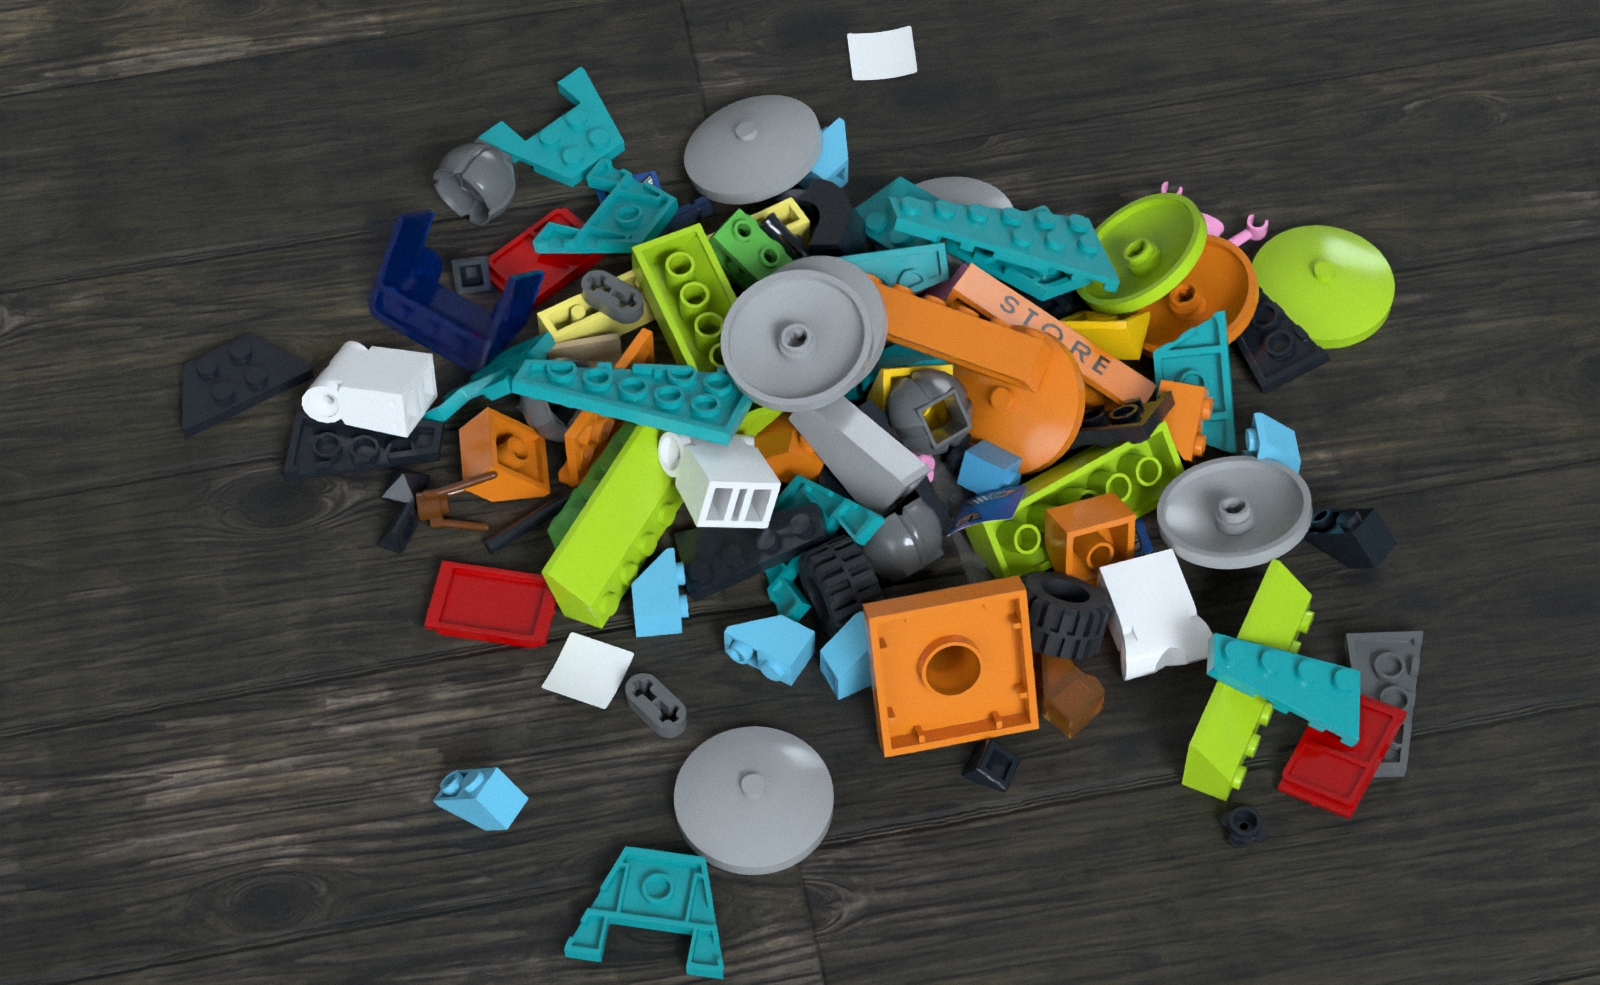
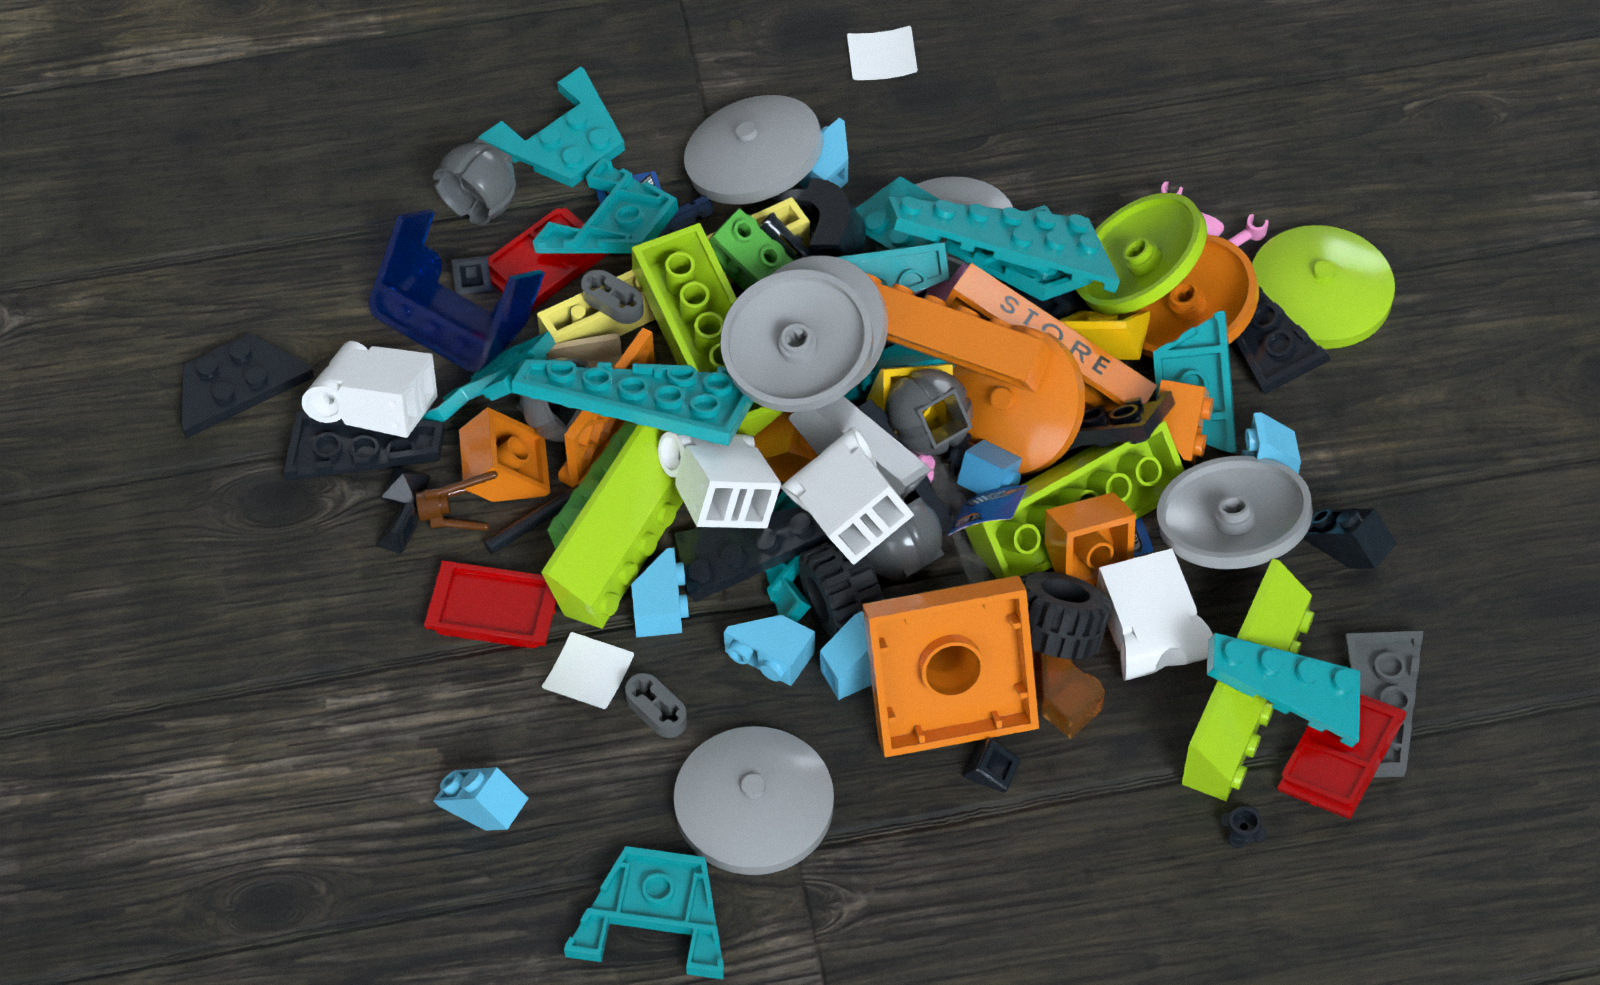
(849, 496): none -> white piece

